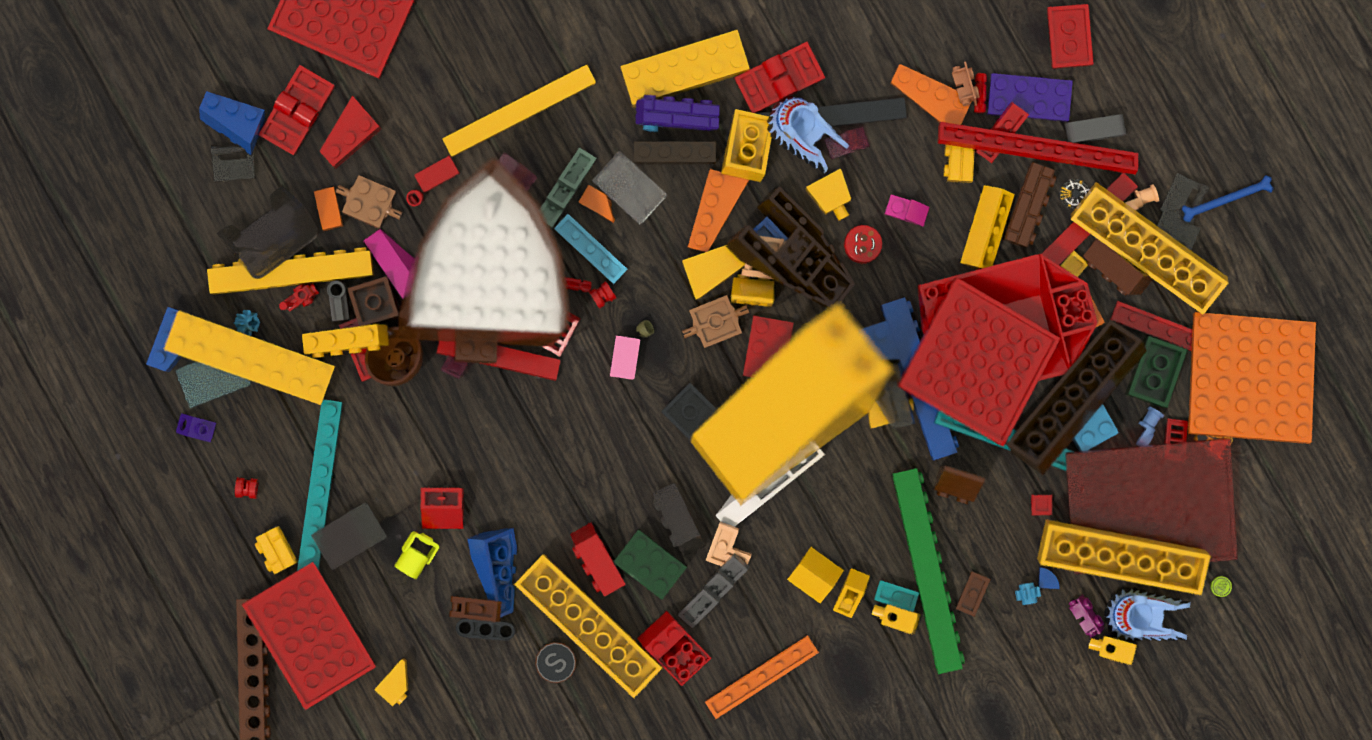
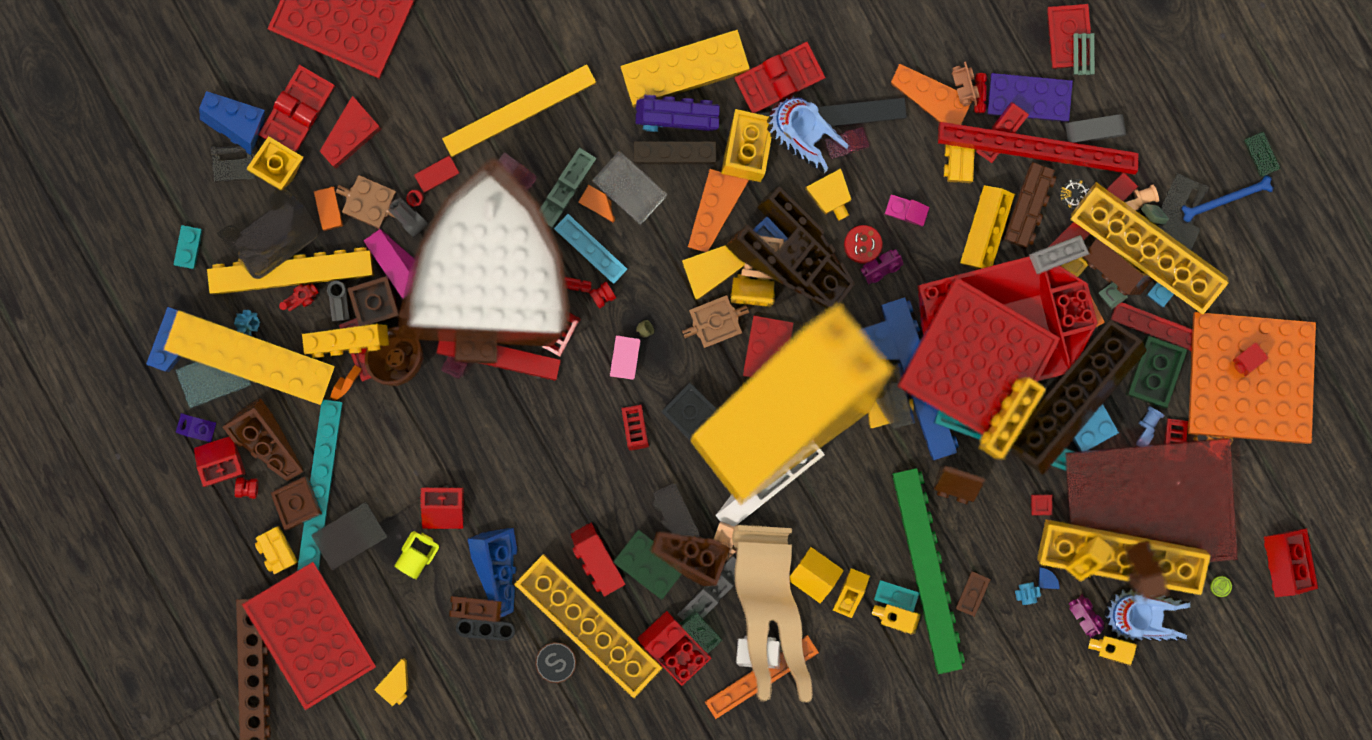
(188, 247): none -> teal plate
(218, 461): none -> red slope
(262, 436): none -> reddish brown wedge
(275, 164): none -> yellow slope
(296, 503): none -> reddish brown tile
(344, 385): none -> orange slope
(410, 220): none -> dark grey piece
(629, 437): none -> red slope
(692, 556): none -> reddish brown wedge
(701, 632): none -> clear green plate
(766, 596): none -> tan flag
(773, 653): none -> white brick
(890, 261): none -> magenta hinge
(1011, 418): none -> yellow brick
(1058, 254): none -> light grey tile
(1083, 36): none -> sand green tile
(1090, 558): none -> yellow slope
(1112, 296): none -> sand green tile
(1144, 572): none -> reddish brown wedge
(1154, 214): none -> sand green tile
(1160, 294): none -> dark azure plate
(1250, 359): none -> red brick
(1261, 154): none -> clear green plate
(1290, 563): none -> red slope

